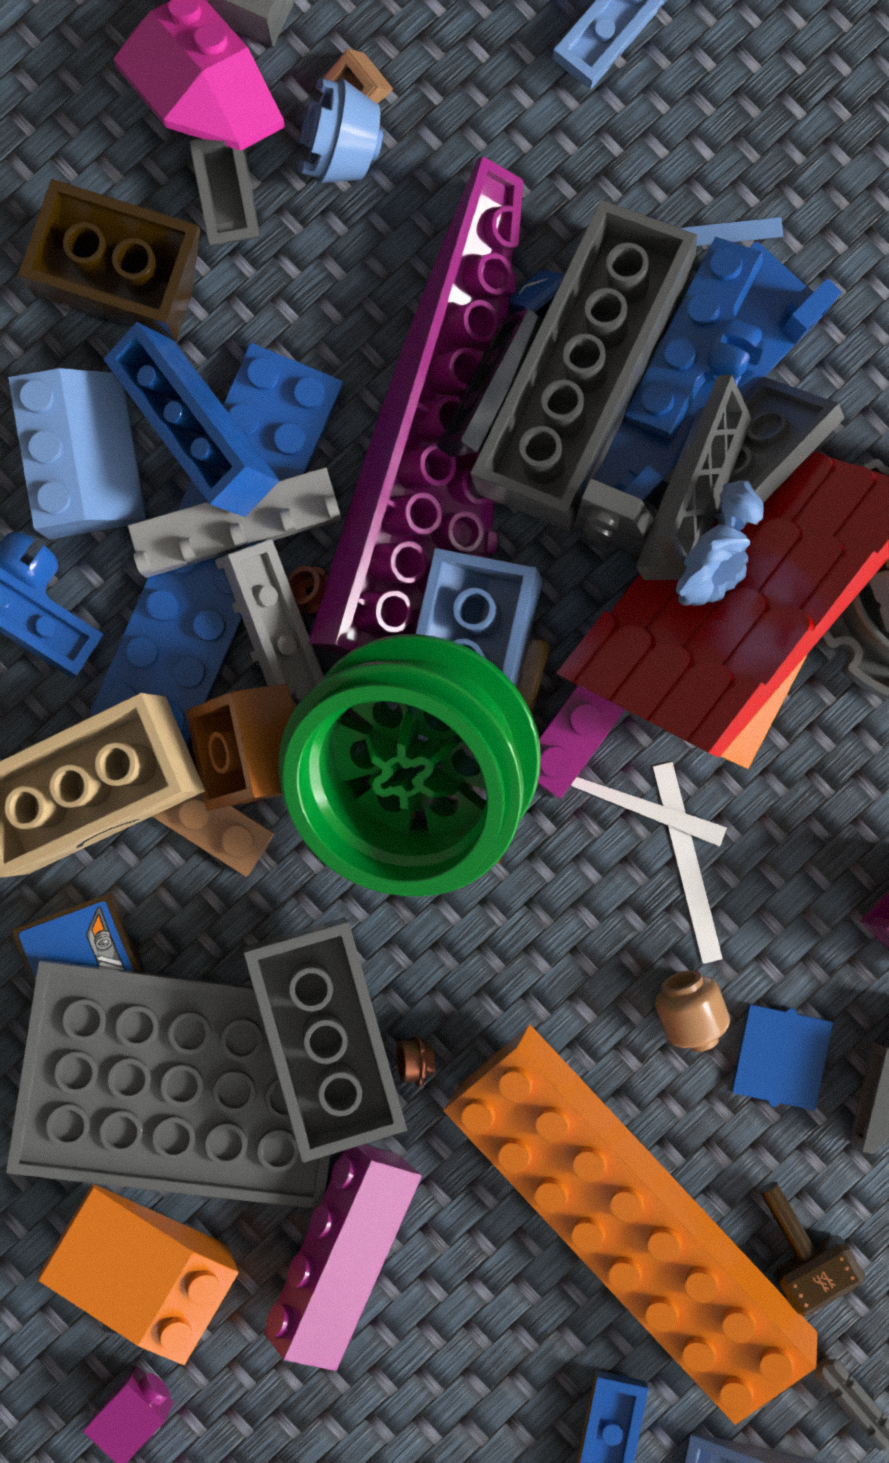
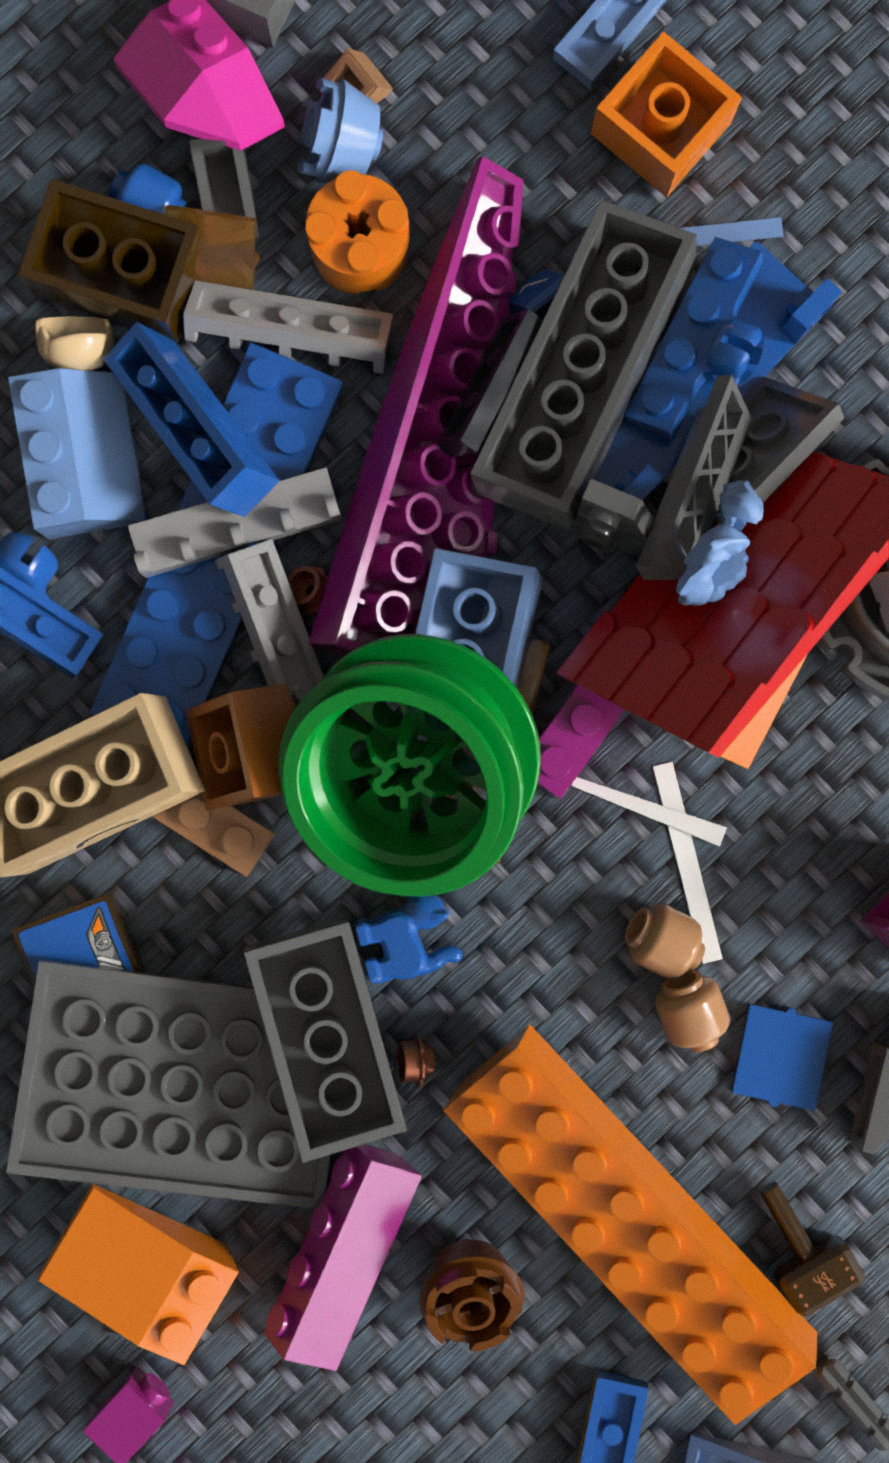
(74, 341): none -> tan hair
(147, 188): none -> blue head
(224, 247): none -> clear orange piece
(288, 323): none -> light grey hinge
(351, 206): none -> orange brick
(401, 943): none -> blue animal
(471, 1295): none -> reddish brown cone
(664, 940): none -> medium nougat head
(665, 114): none -> orange brick

